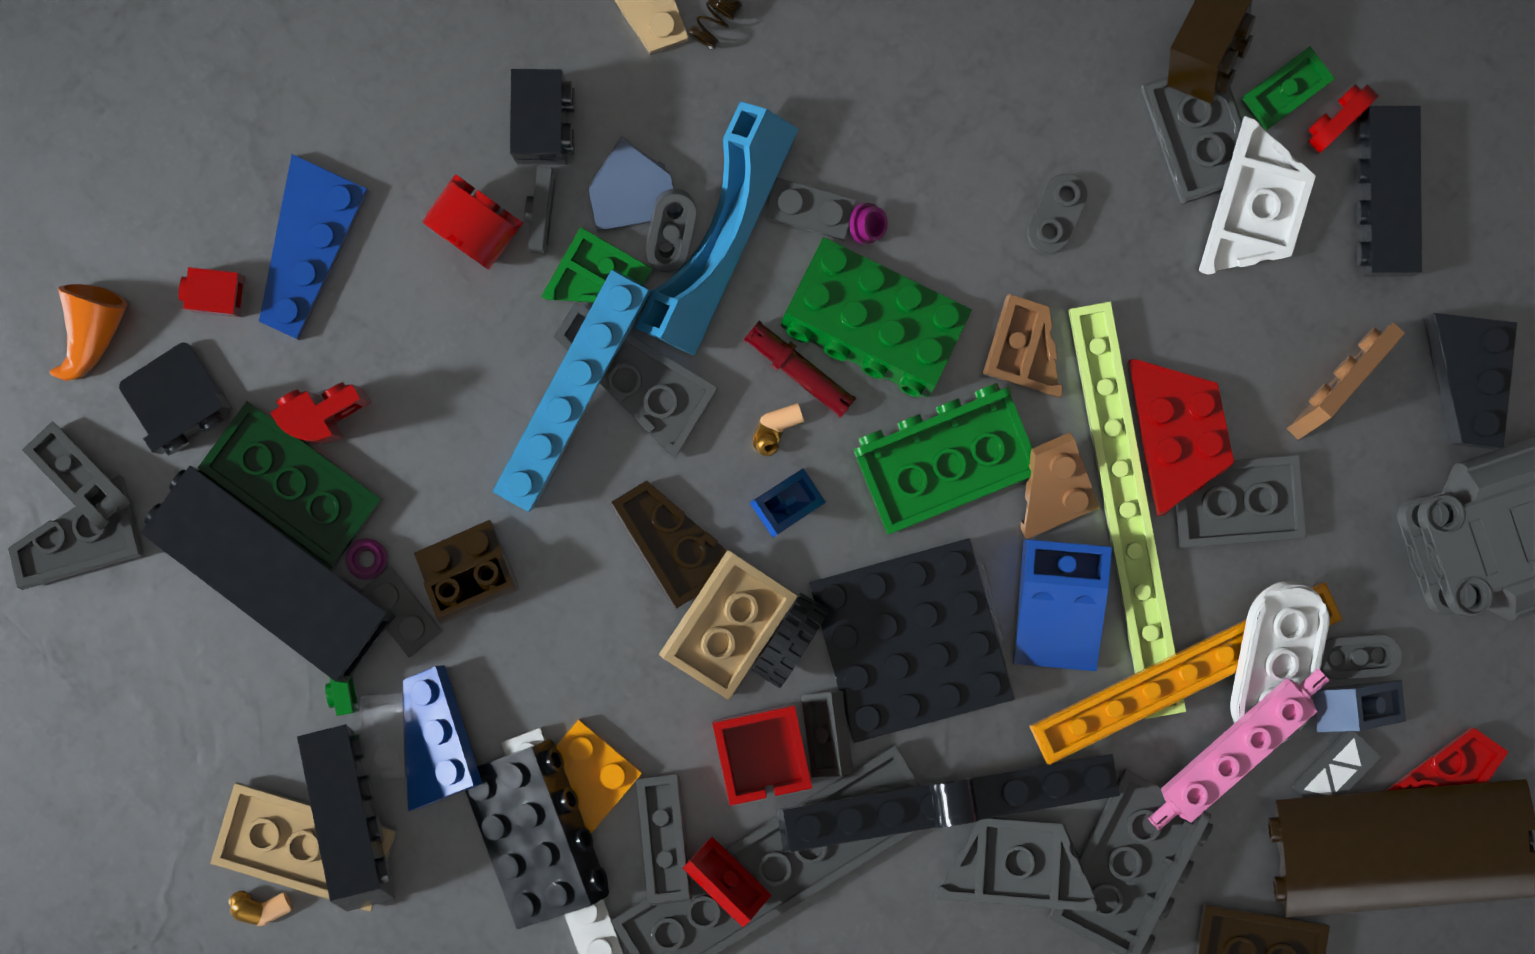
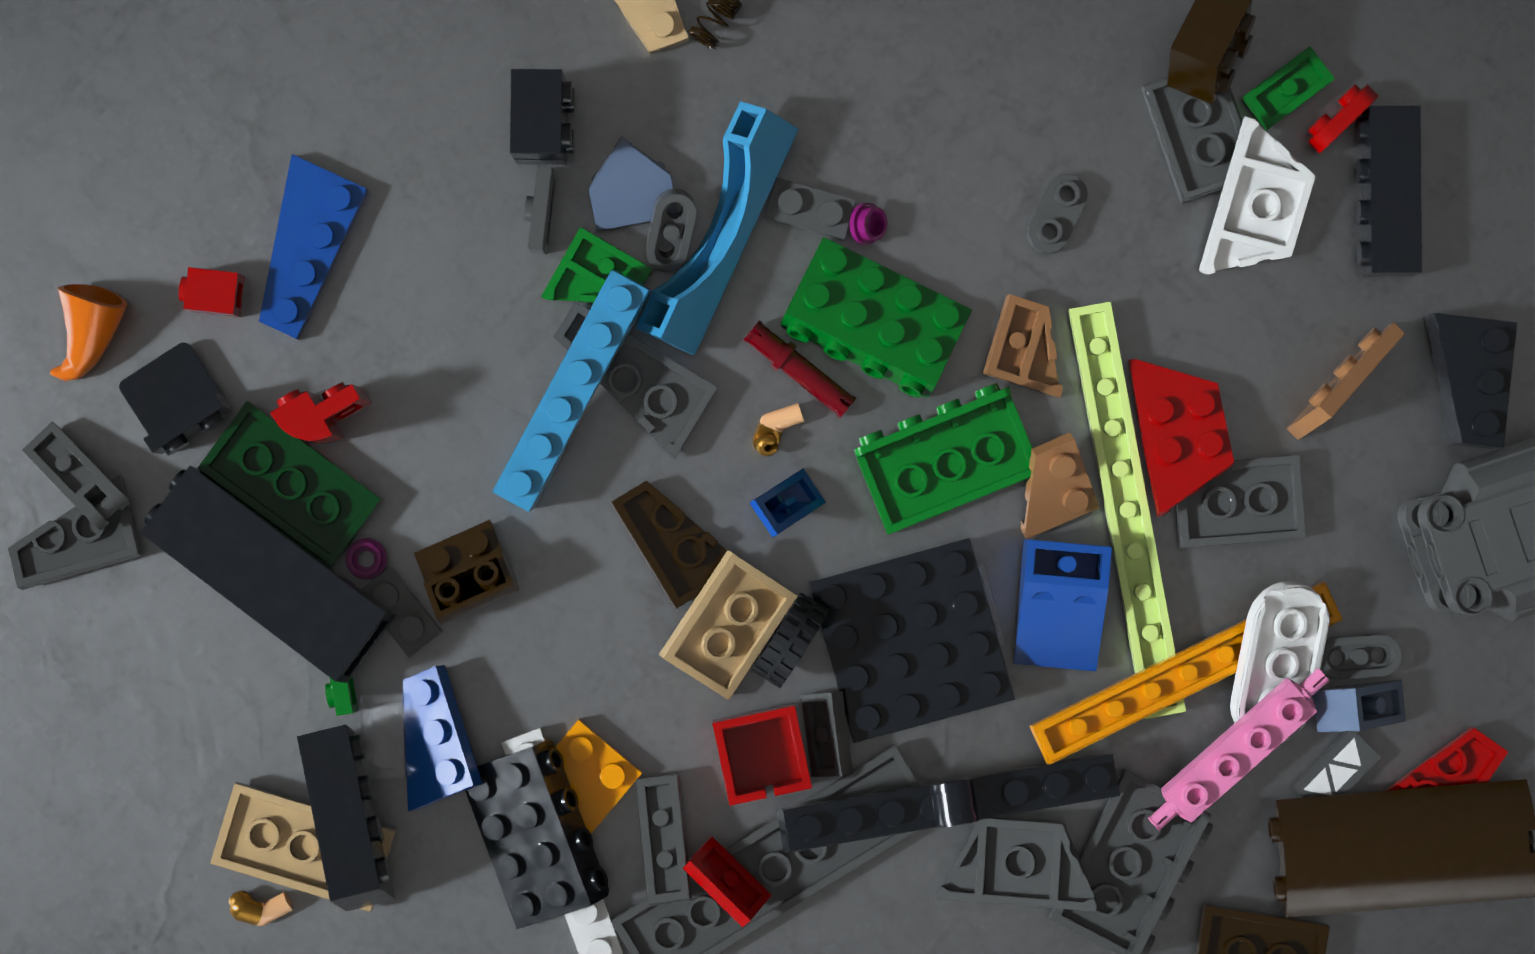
(472, 222): red brick -> none

